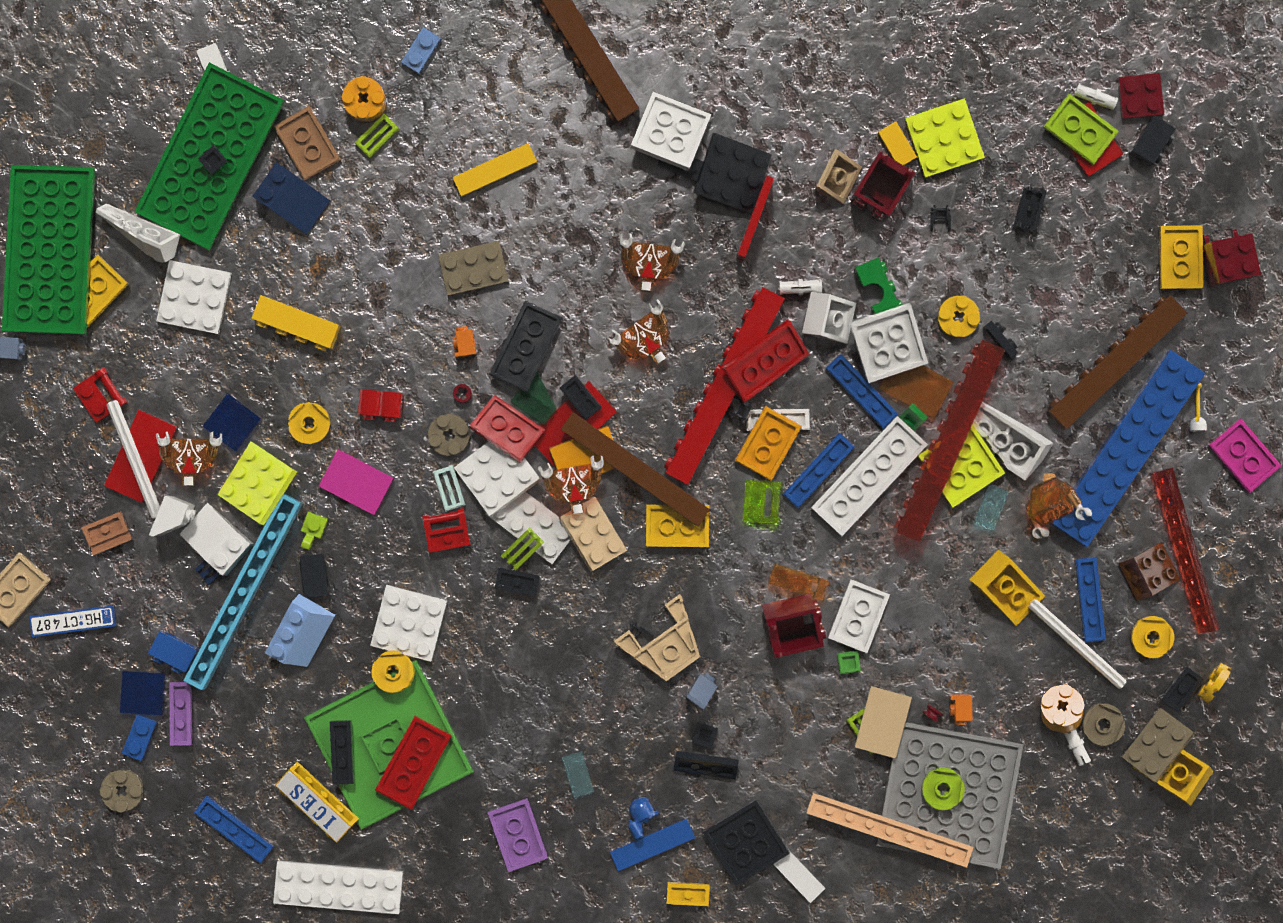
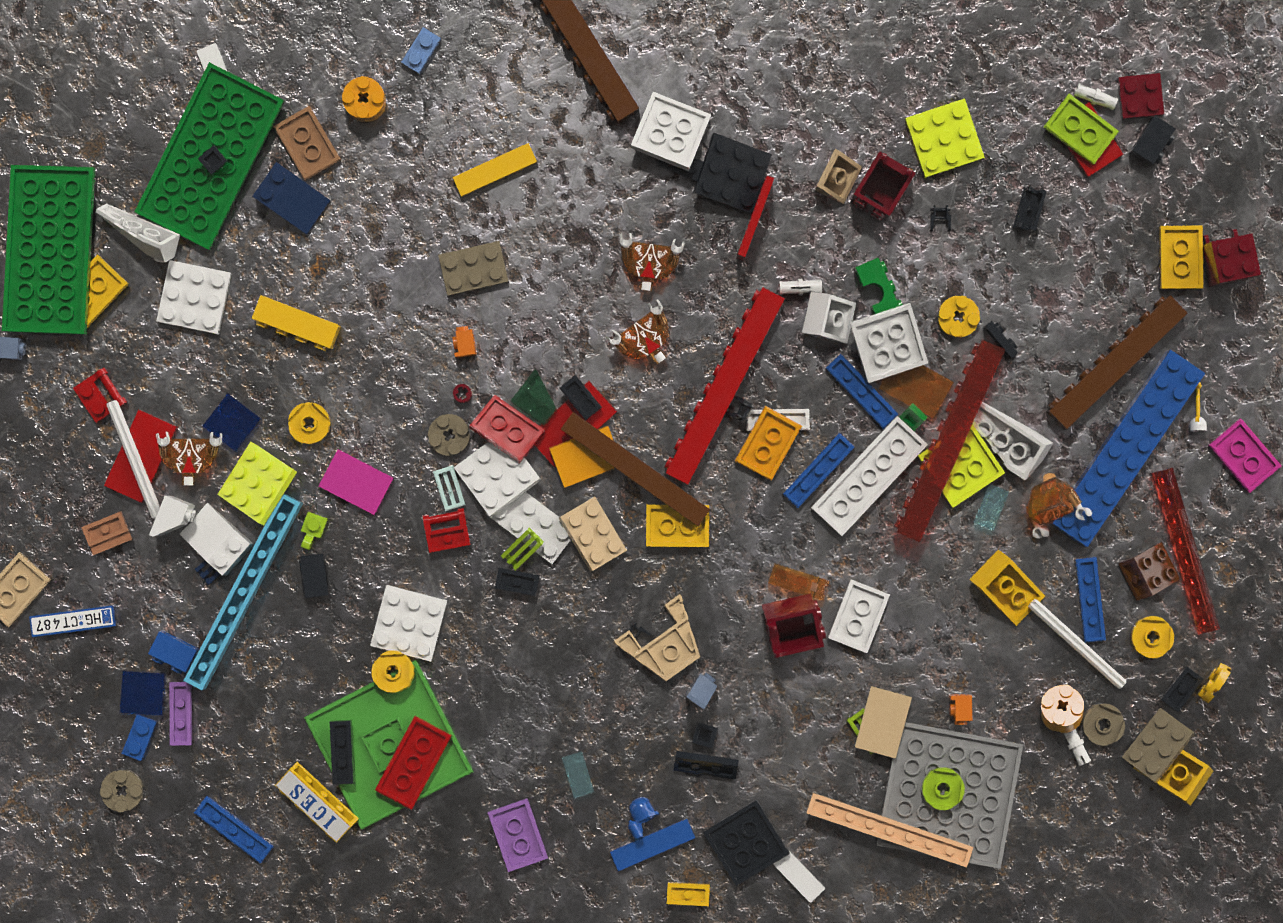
(300, 632): light blue slope -> none
(338, 887): white plate -> none
(364, 148): lime tile -> none
(380, 403): red brick -> none
(526, 346): black tile -> none
(573, 483): clear orange torso -> none
(755, 501): clear neon green plate -> none
(765, 361): red tile -> none
(848, 662): bright green tile -> none
(897, 144): yellow tile -> none
(932, 713): dark red bush -> none

